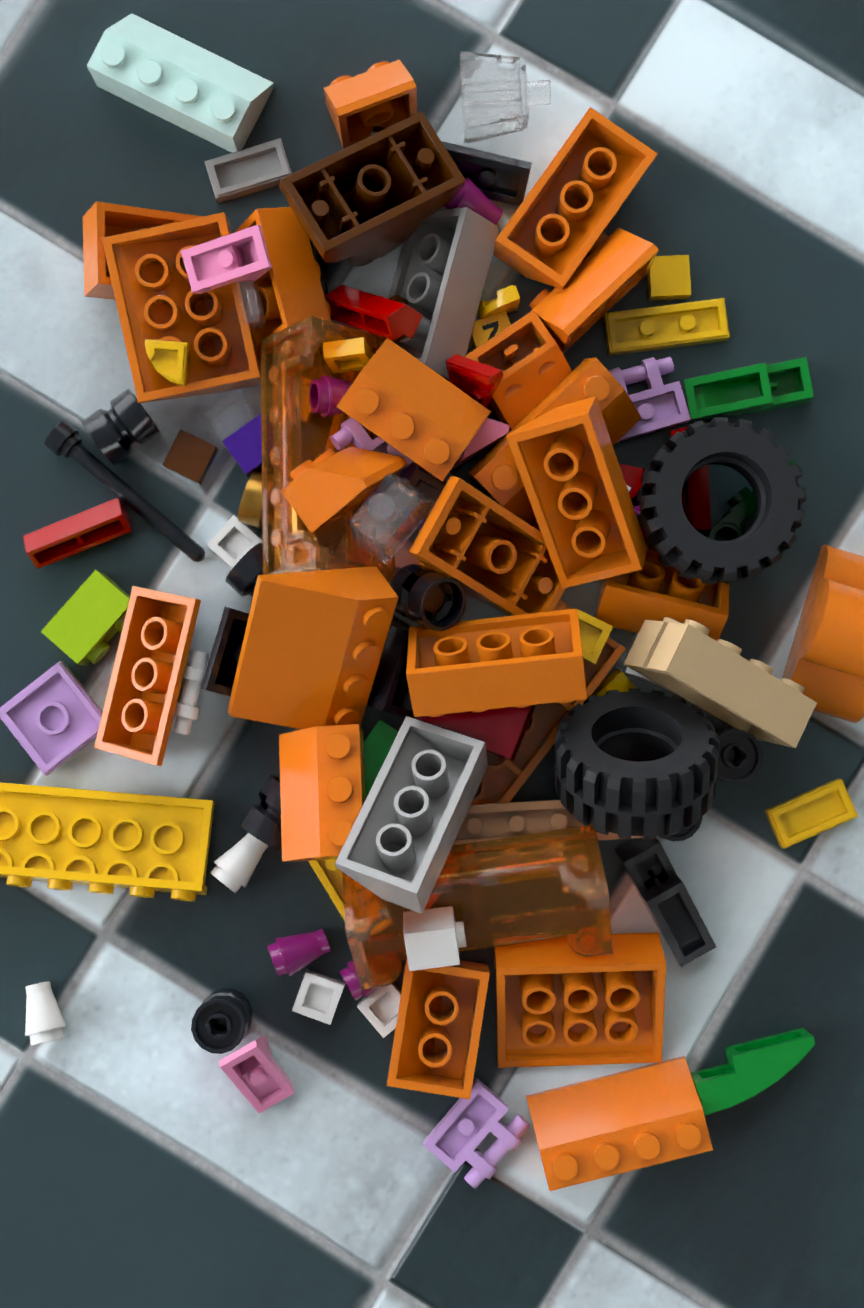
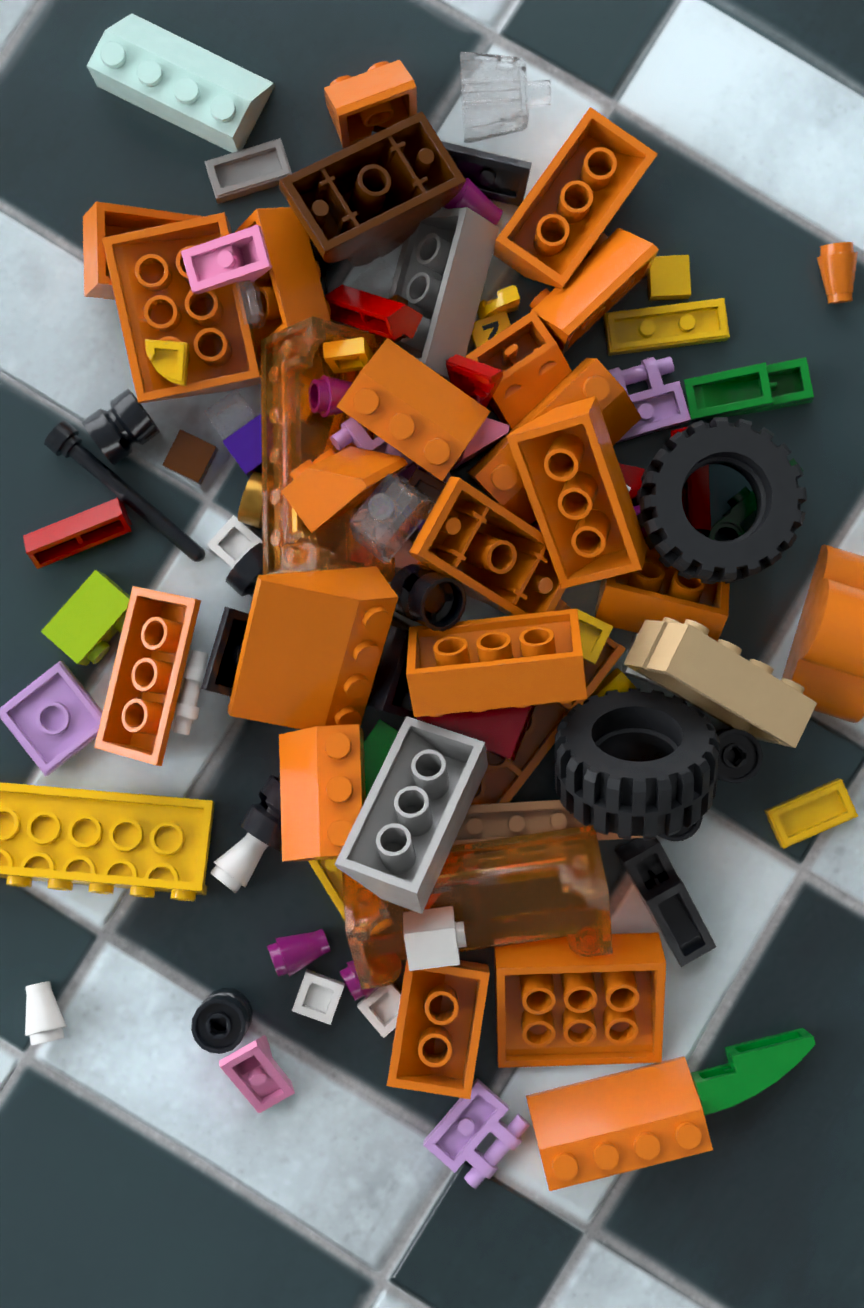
(838, 271): none -> orange cone

